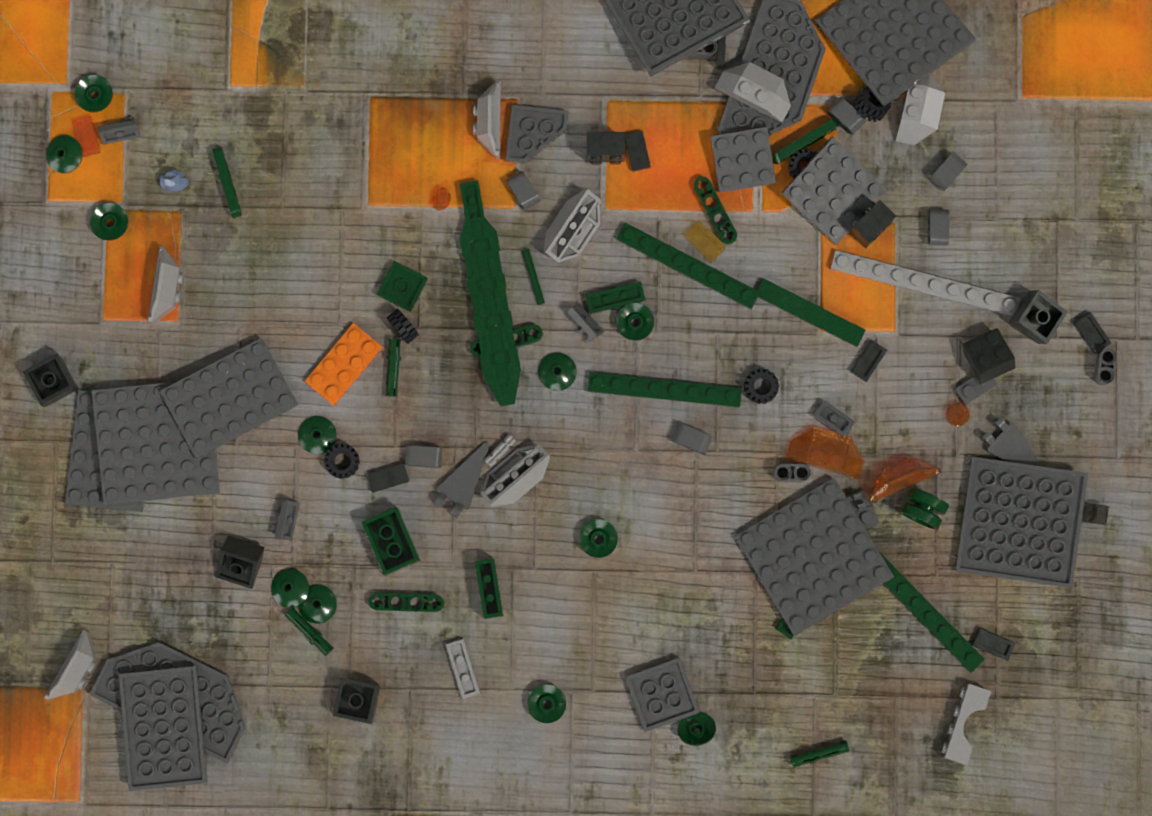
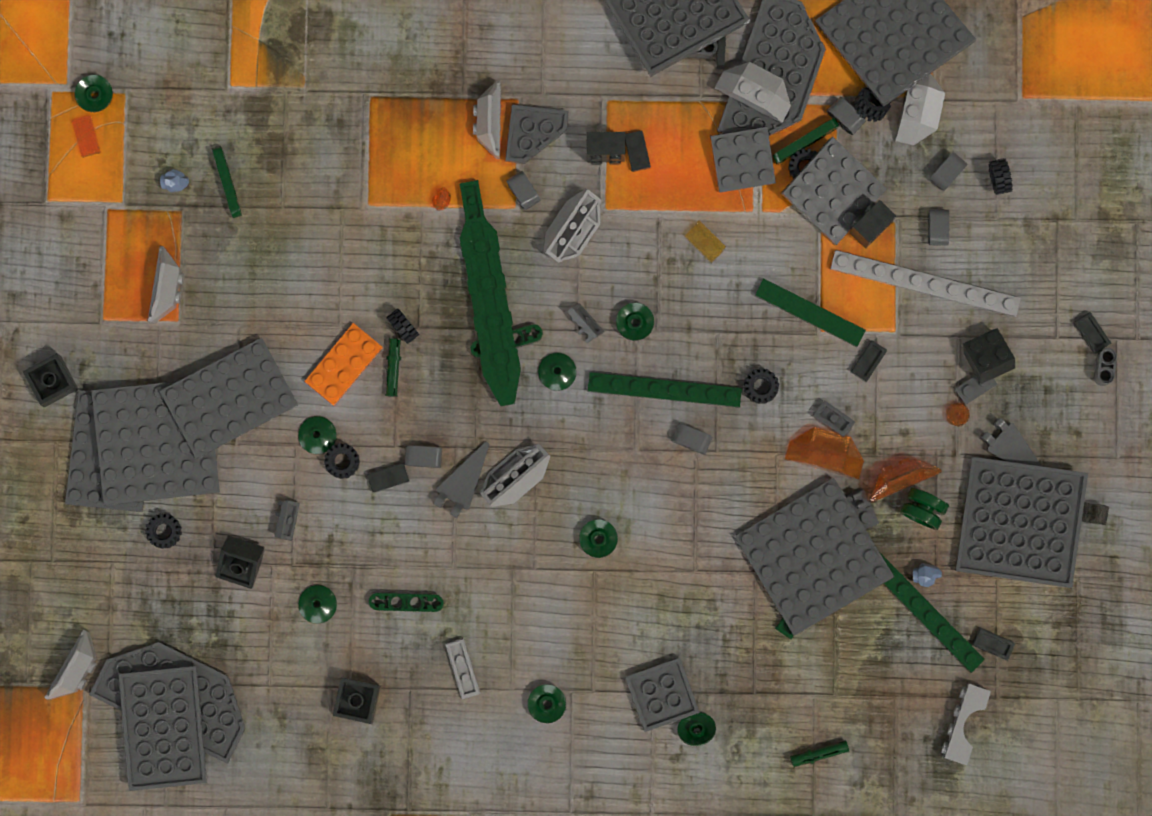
(72, 154): dark green dish -> none
(102, 215): dark green dish -> none
(119, 131): dark grey plate -> none
(171, 539): none -> black tyre
(298, 592): dark green dish -> none
(314, 637): dark green pin -> none
(391, 541): dark green brick -> none
(402, 286): dark green plate -> none
(489, 588): dark green brick -> none
(500, 450): light grey axle -> none
(533, 276): dark green bar -> none
(615, 297): dark green plate -> none
(688, 266): dark green plate -> none
(712, 212): dark green beam -> none
(792, 473): dark grey beam -> none
(926, 574): none -> sand blue rock
(1000, 176): none -> black tyre
(1038, 317): pearl dark grey brick -> none

